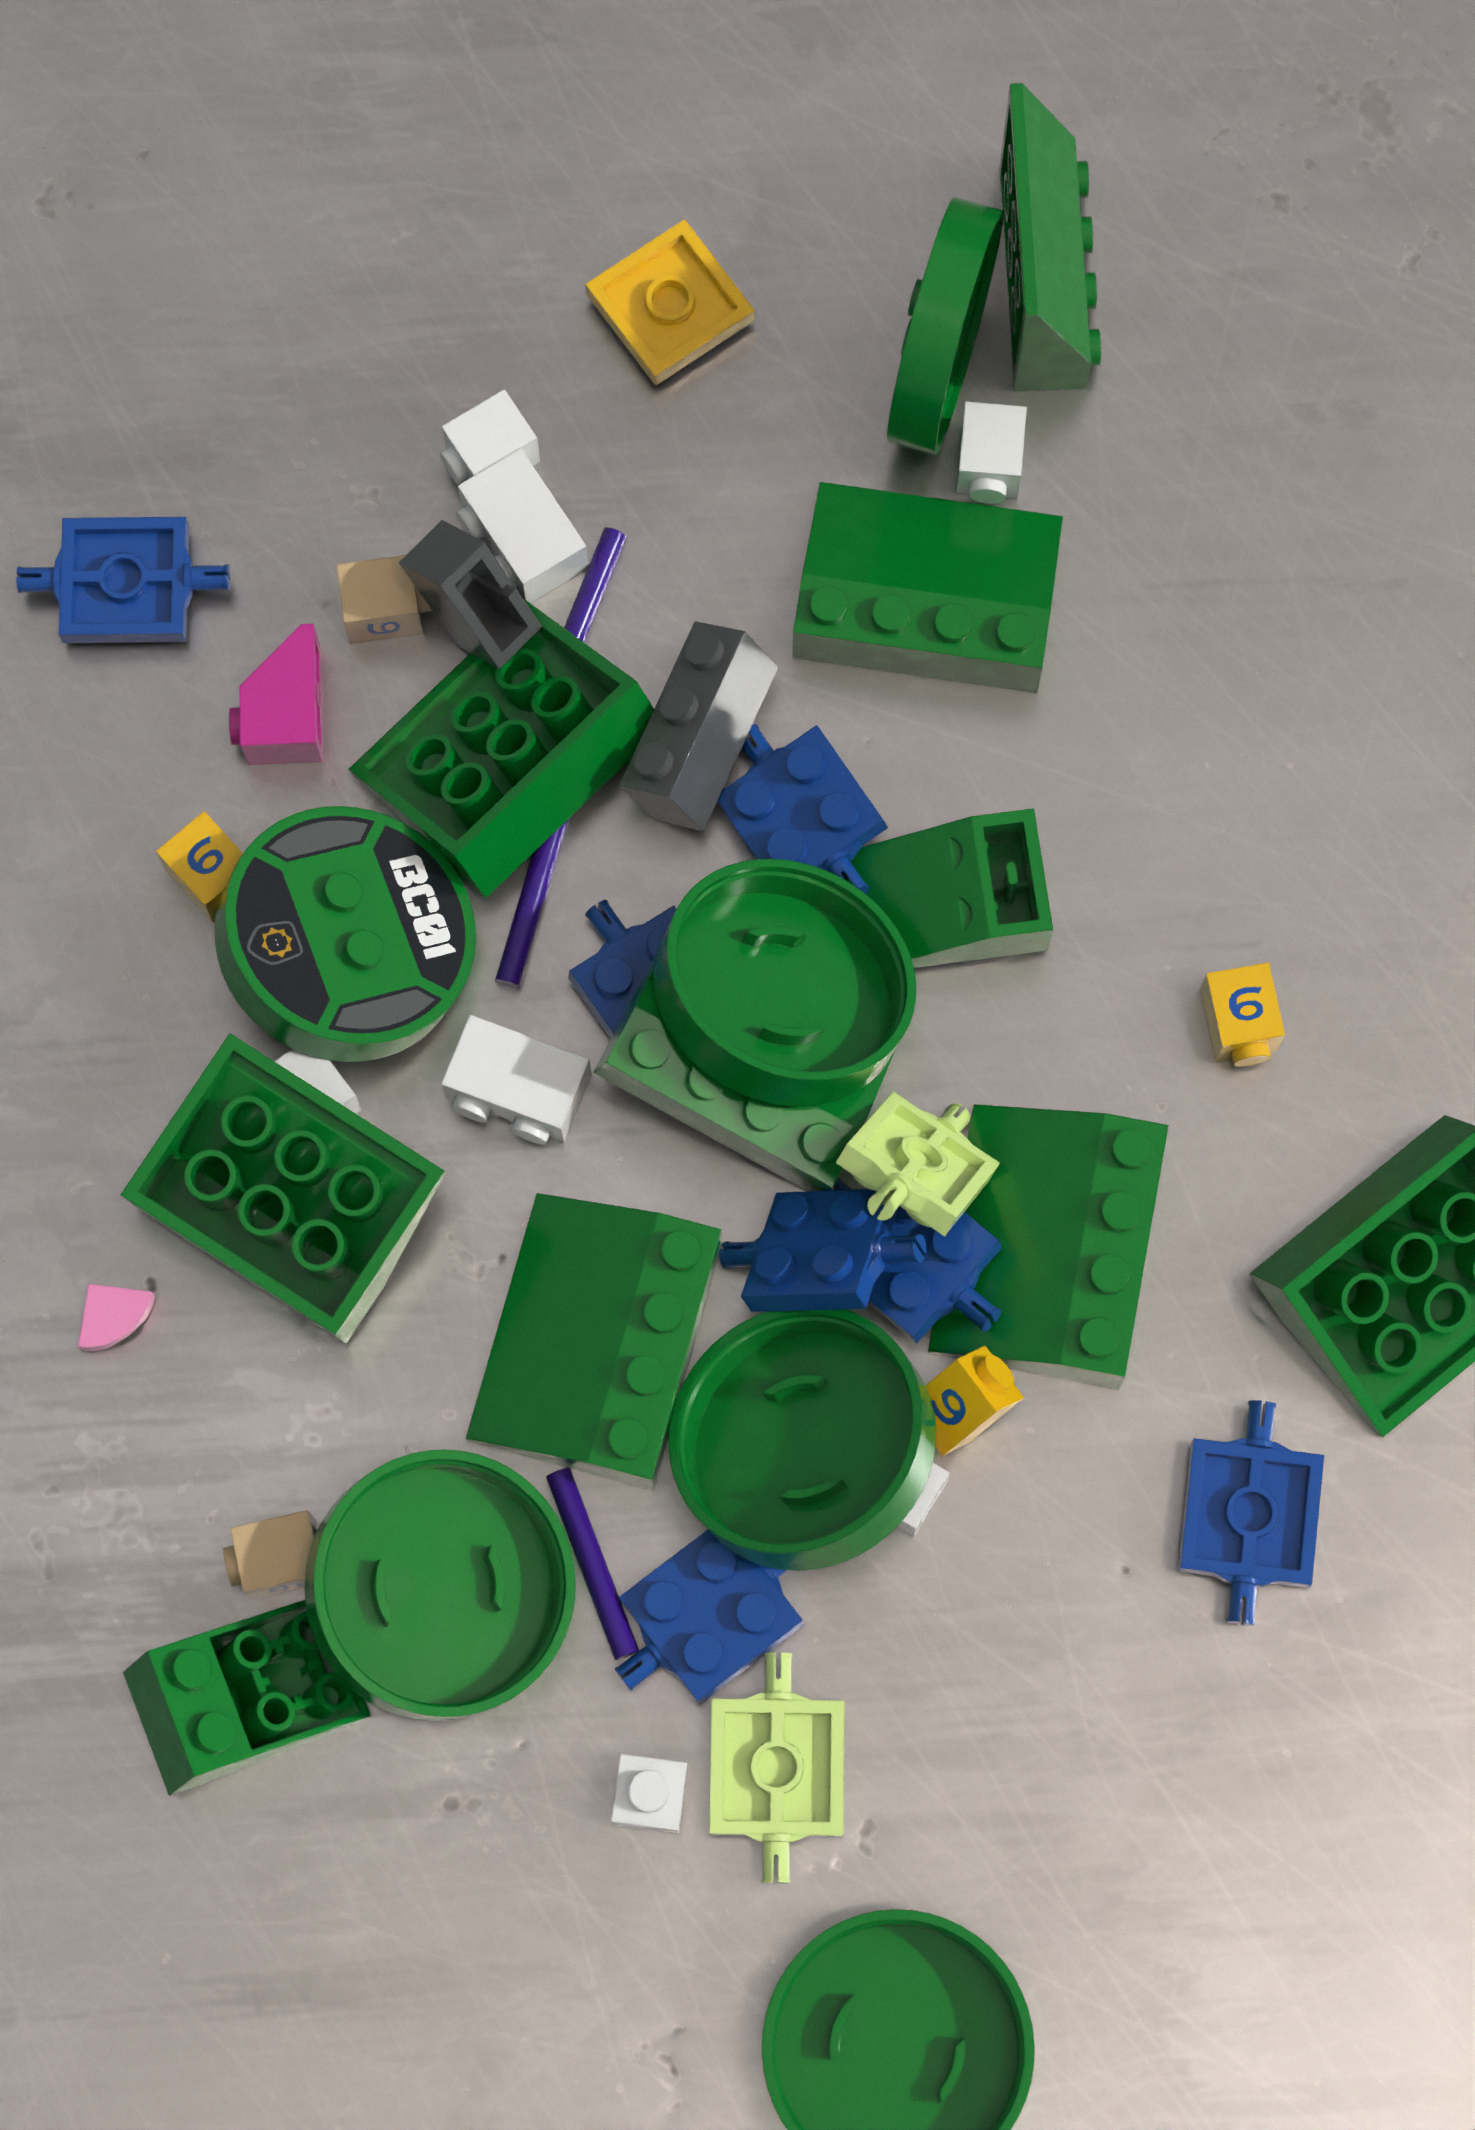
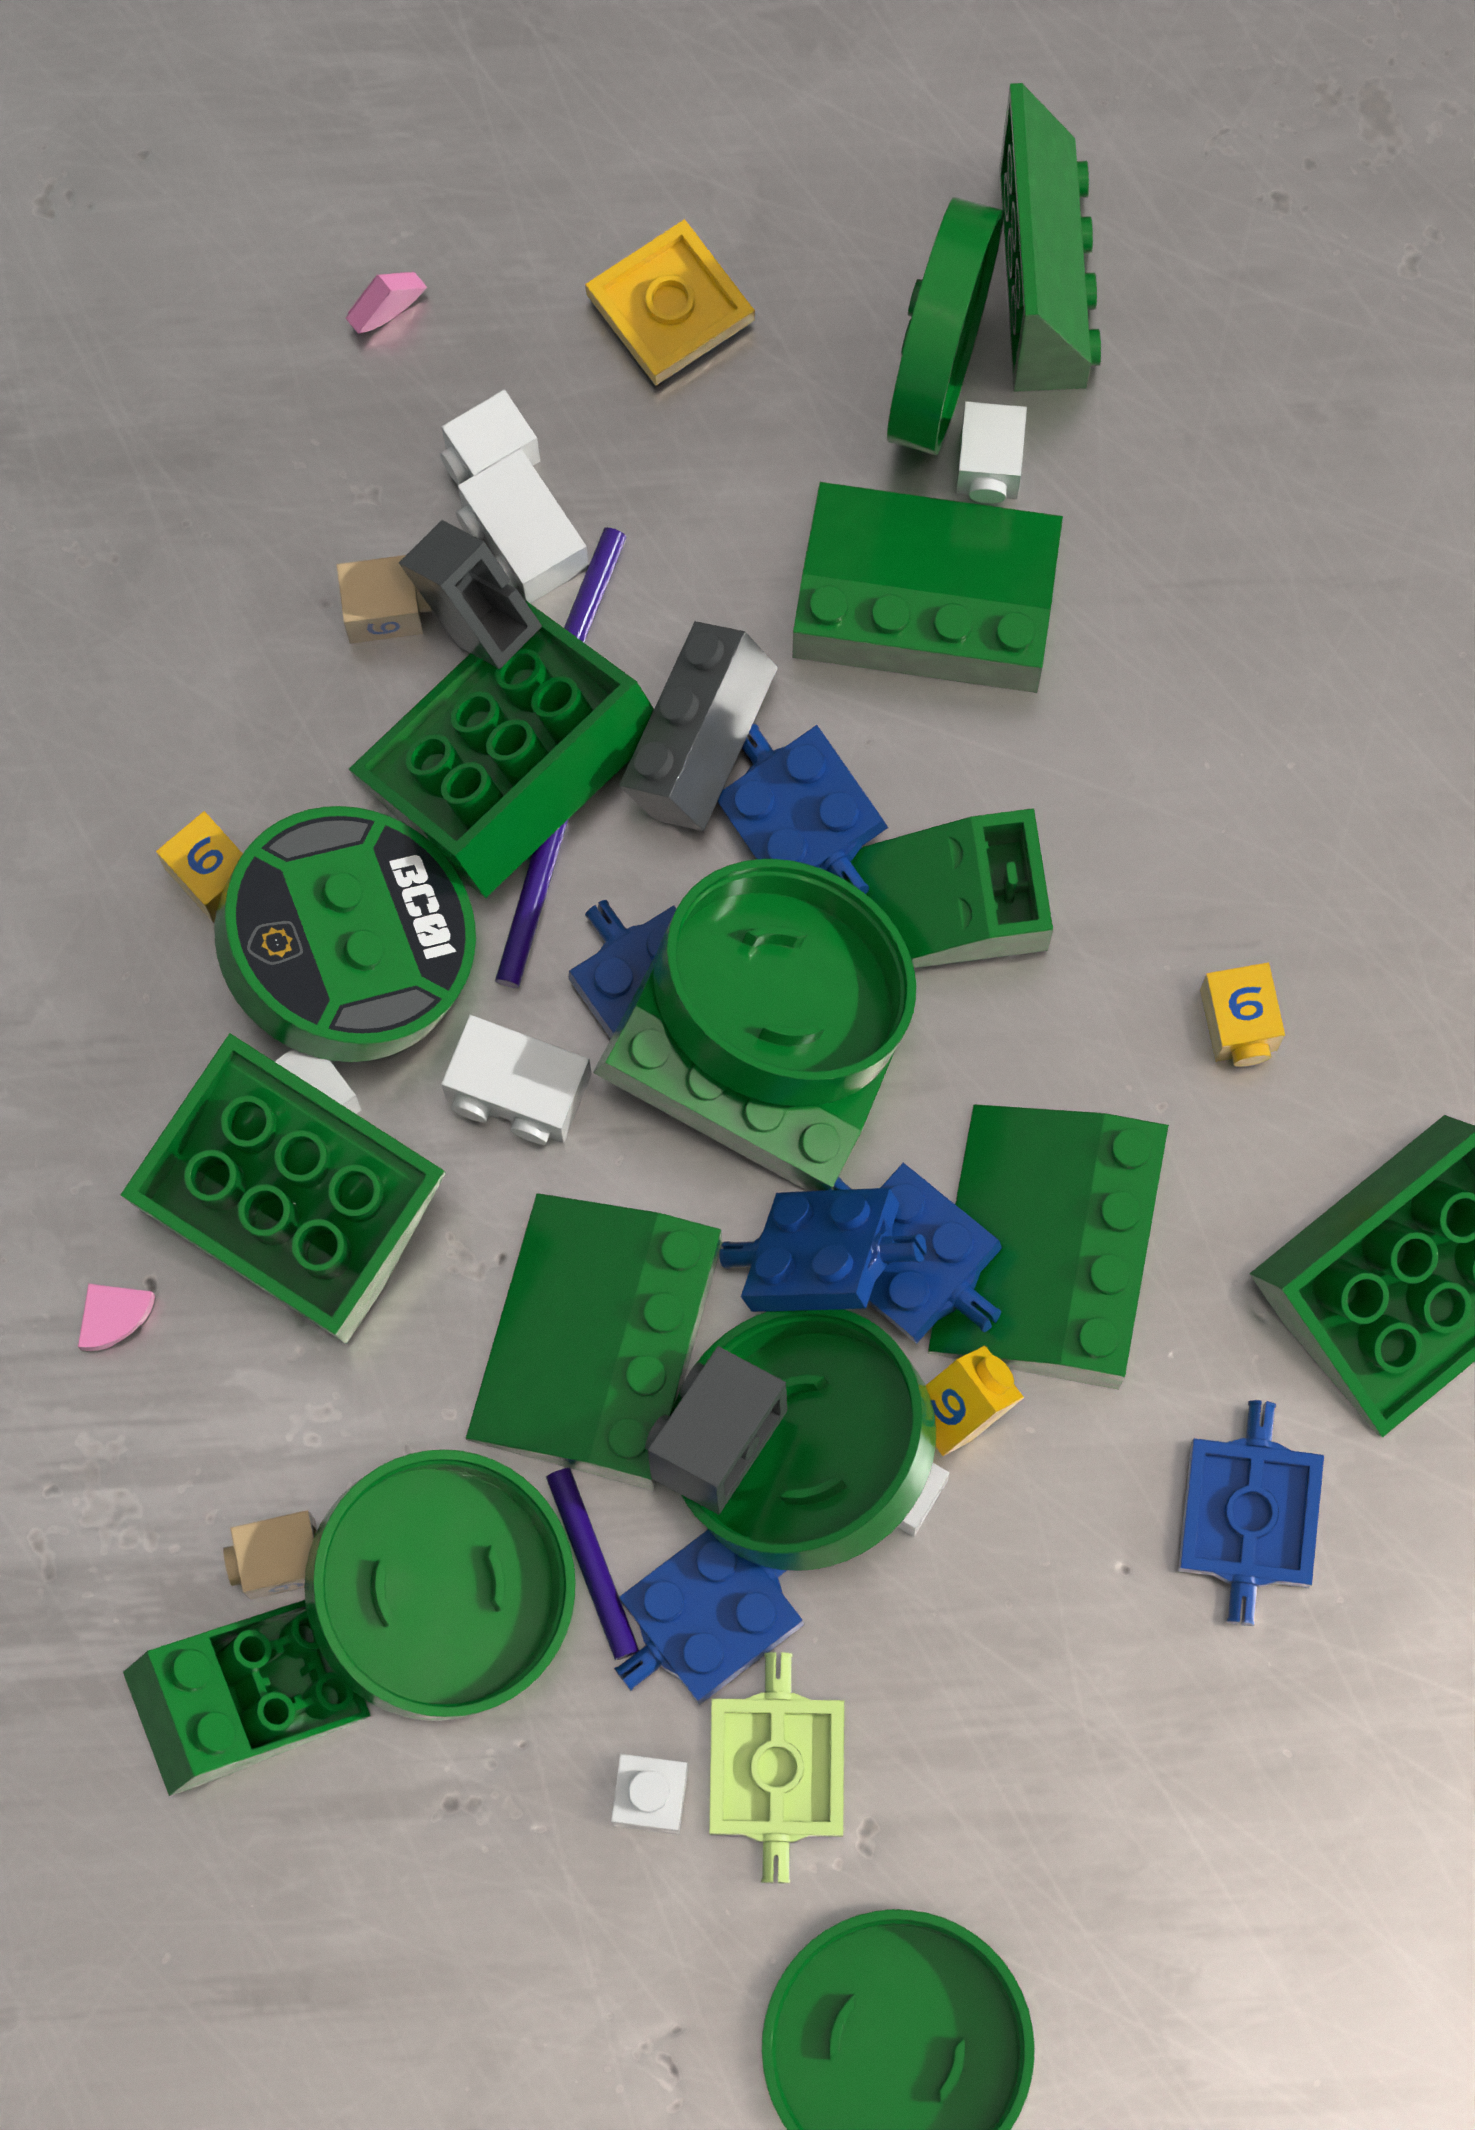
(123, 579): blue plate -> none
(282, 705): dark pink slope -> none
(384, 300): none -> bright pink tile
(716, 1429): none -> dark grey brick
(918, 1163): yellowish green plate -> none

